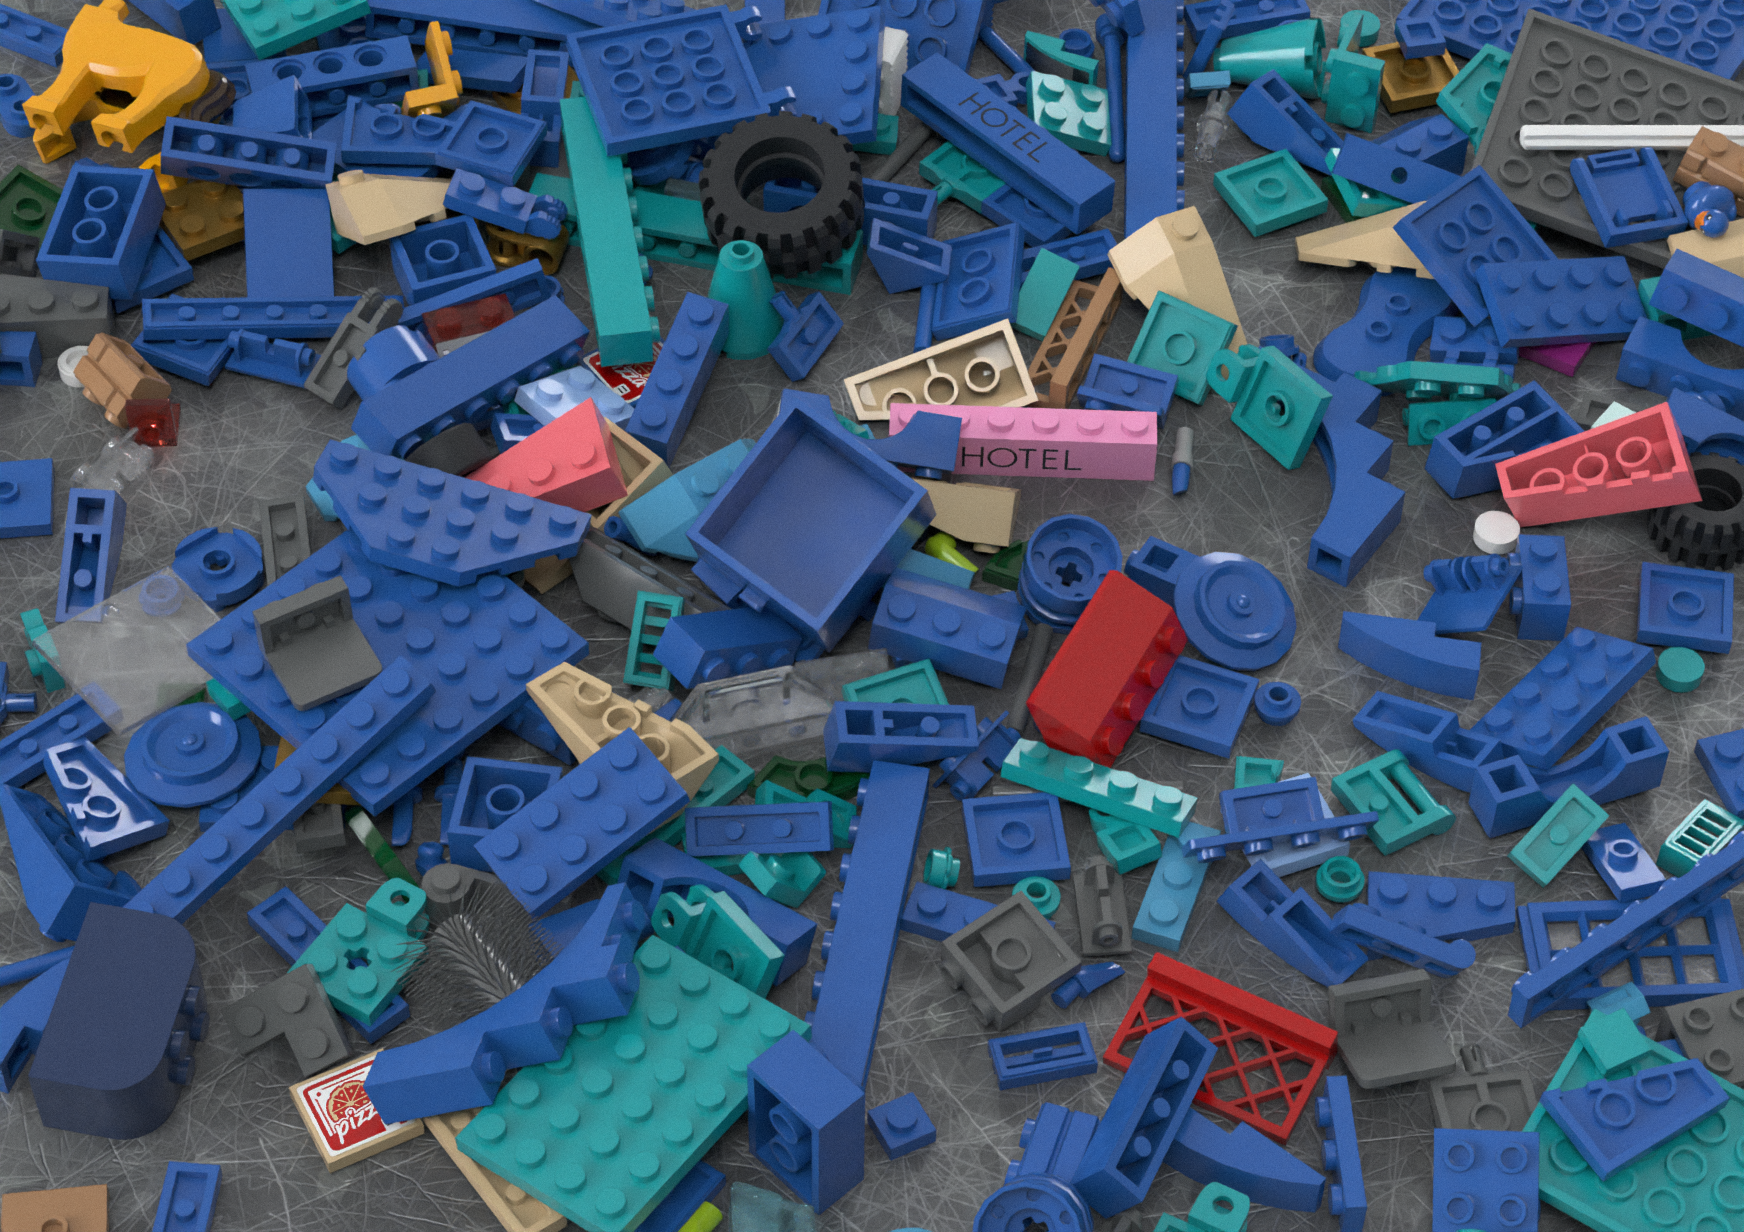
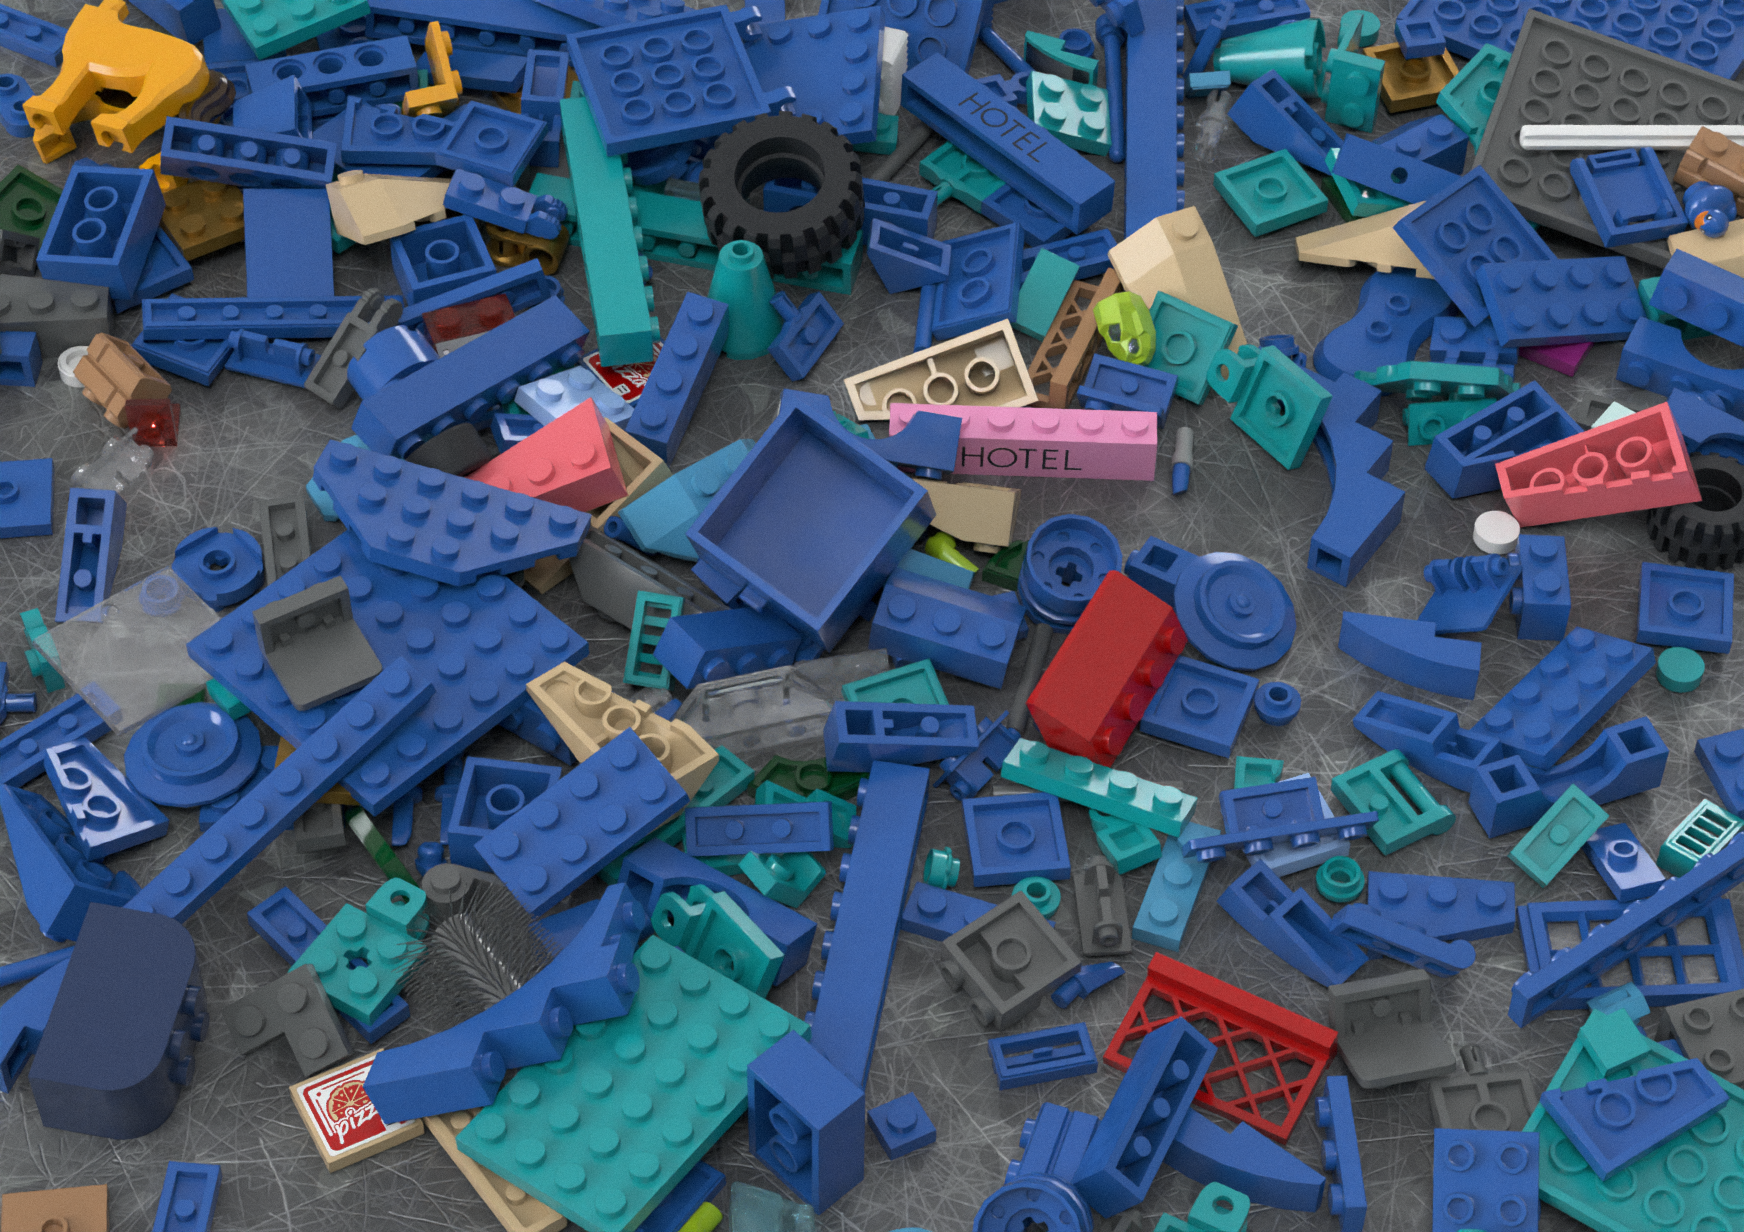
(1126, 327): none -> lime rock

